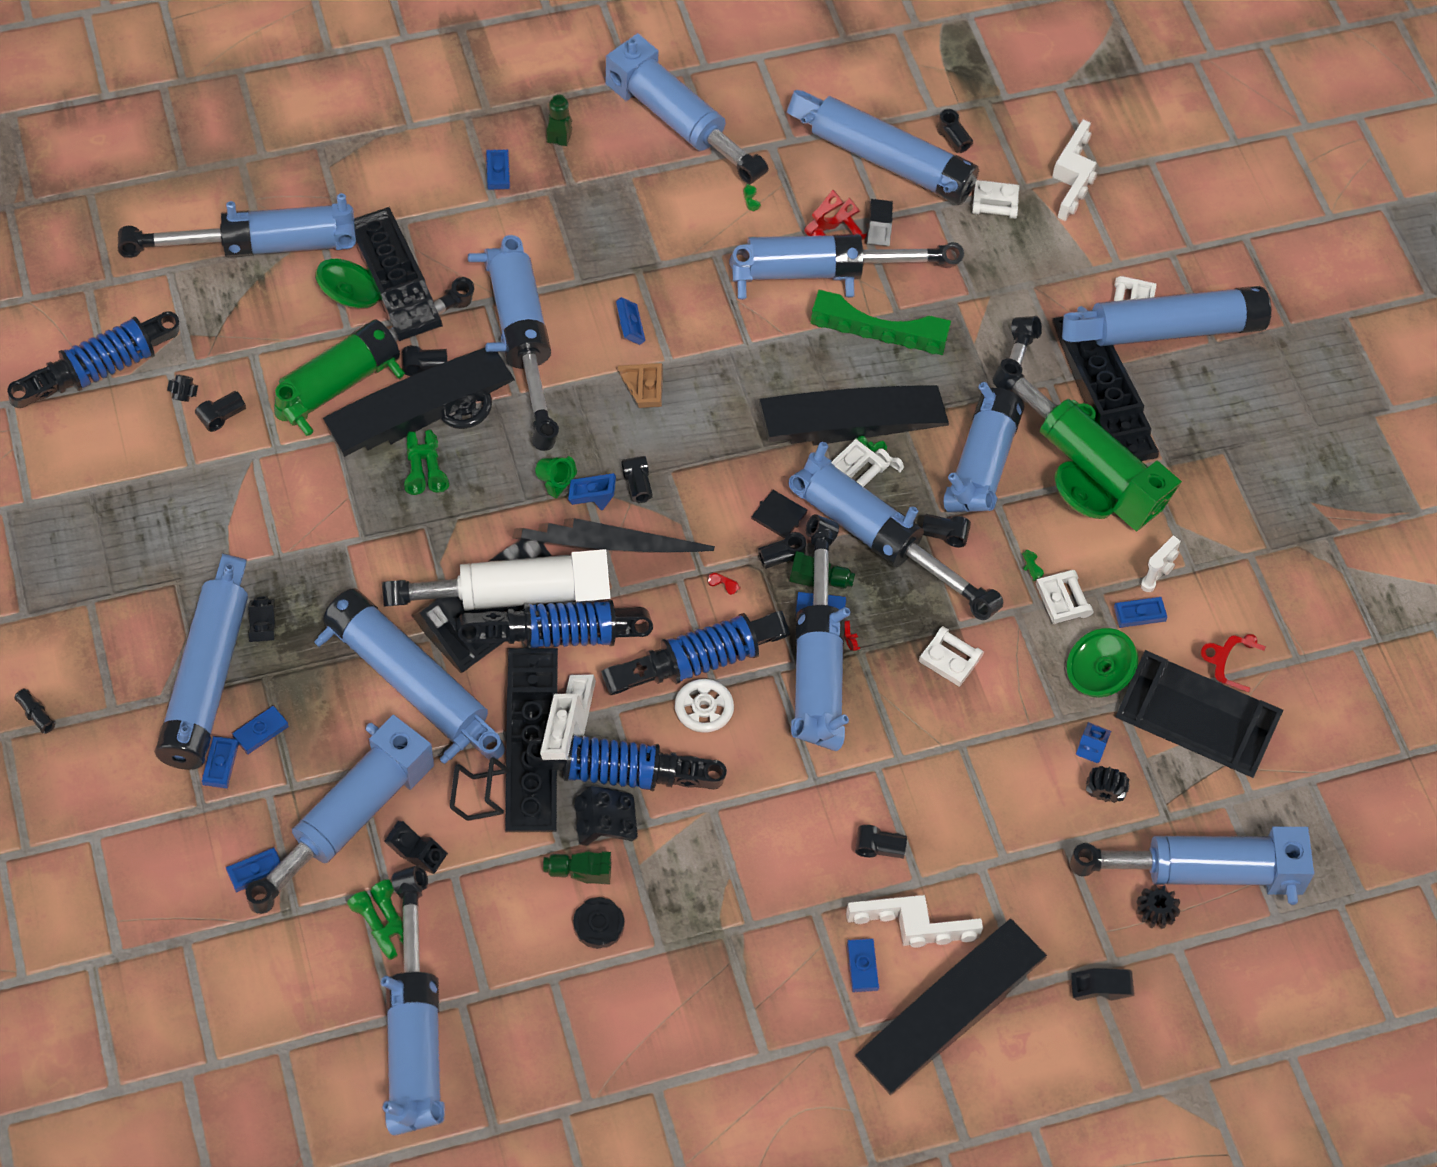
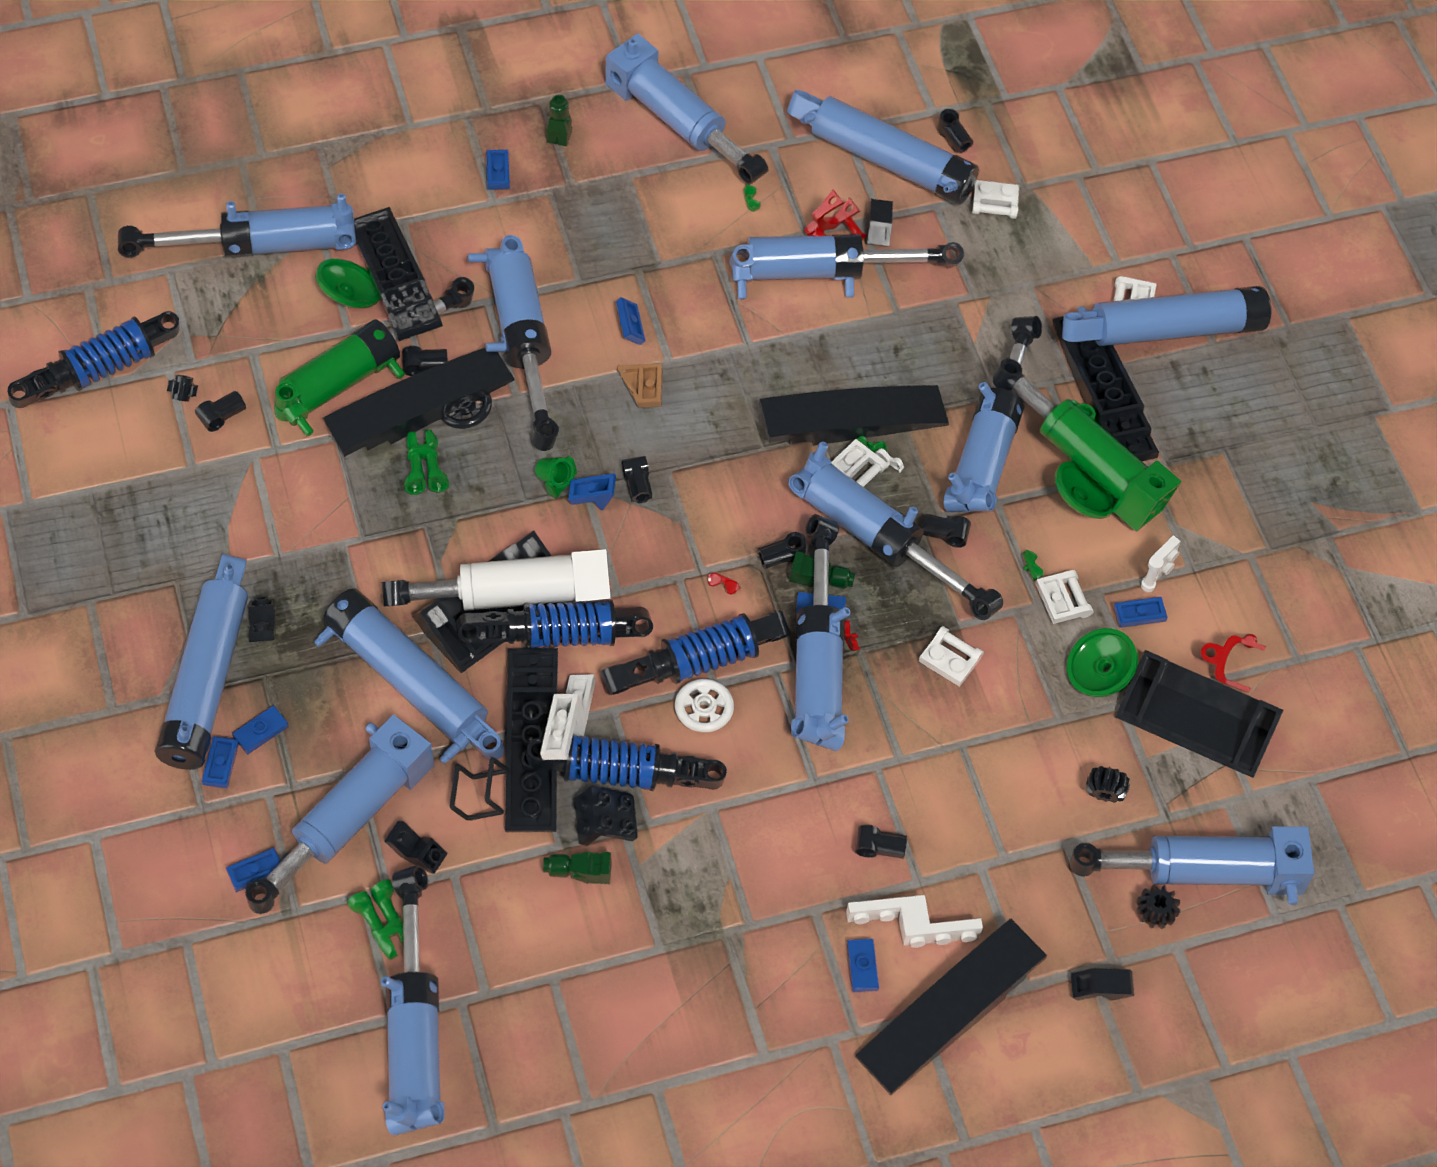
(34, 711): black pin -> none
(598, 536): black slope -> none
(598, 923): black tile -> none
(779, 514): black piece -> none
(922, 334): green arch -> none
(1075, 170): white bracket -> none
(1093, 742): blue slope -> none

